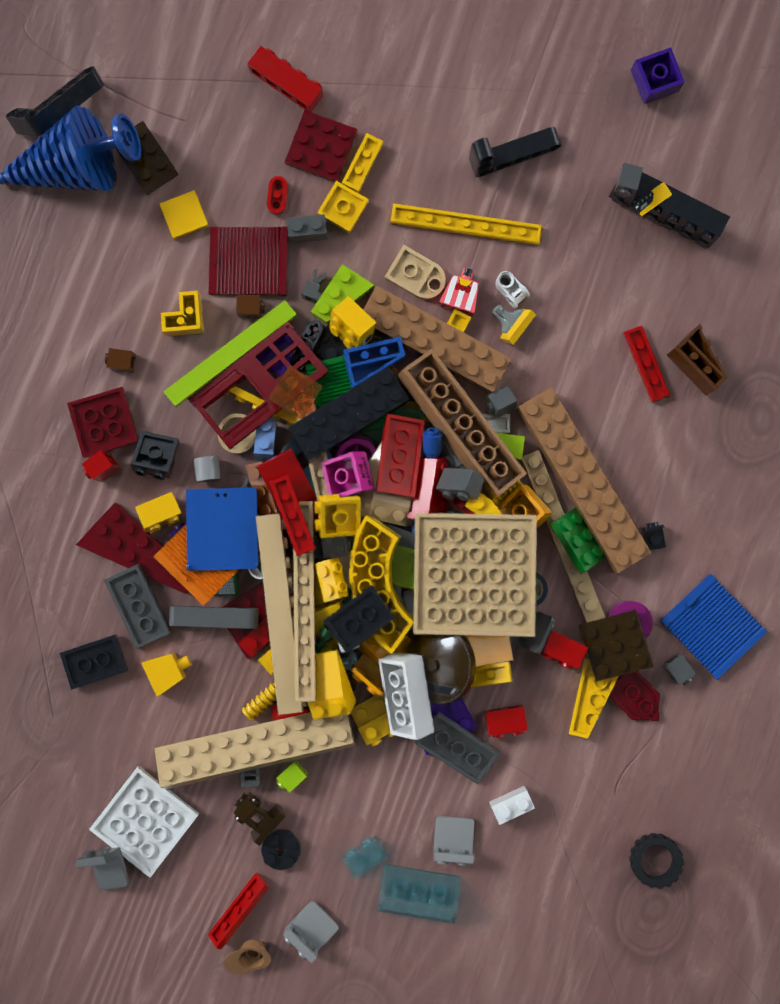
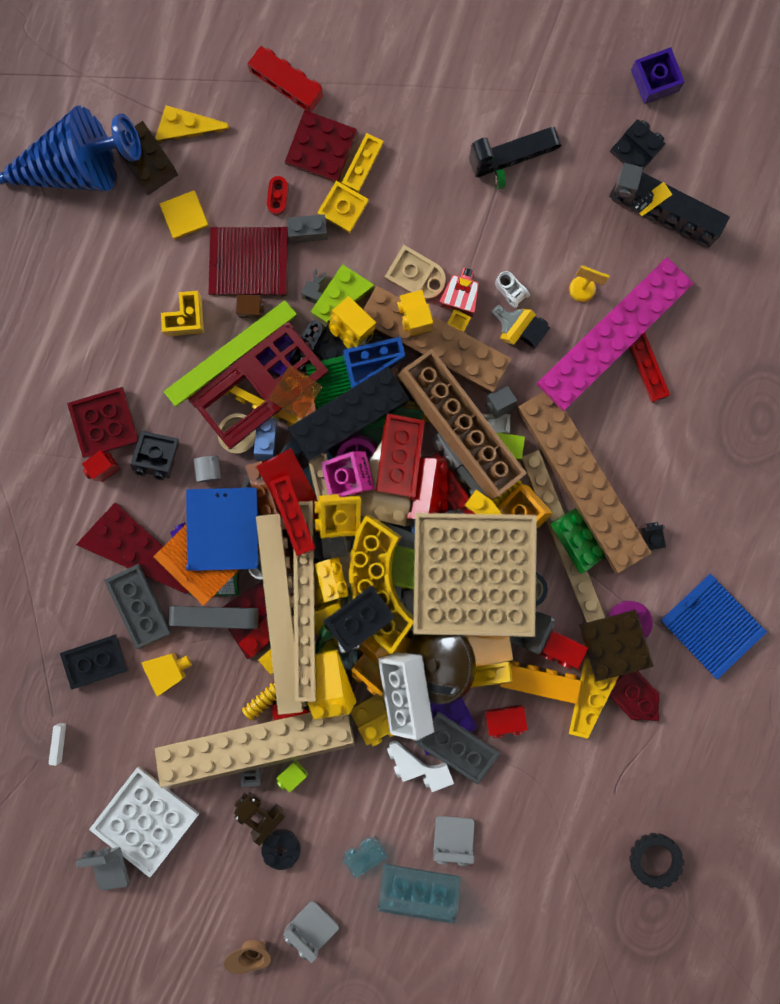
(57, 744): none -> white tile
(74, 93): black beam -> none
(120, 360): reddish brown brick -> none
(158, 513): yellow brick -> none
(180, 123): none -> yellow wing
(238, 911): red plate -> none
(410, 767): none -> white arch
(416, 313): none -> yellow brick
(432, 443): blue brick -> none
(460, 483): dark grey brick -> none
(466, 224): yellow tile -> none
(499, 179): none -> green tile
(512, 805): white brick -> none
(535, 332): none -> black brick
(543, 683): none -> light orange brick
(583, 286): none -> yellow piece
(614, 334): none -> dark pink plate
(638, 145): none -> black plate
(679, 669): dark grey brick -> none
(698, 362): reddish brown wedge -> none

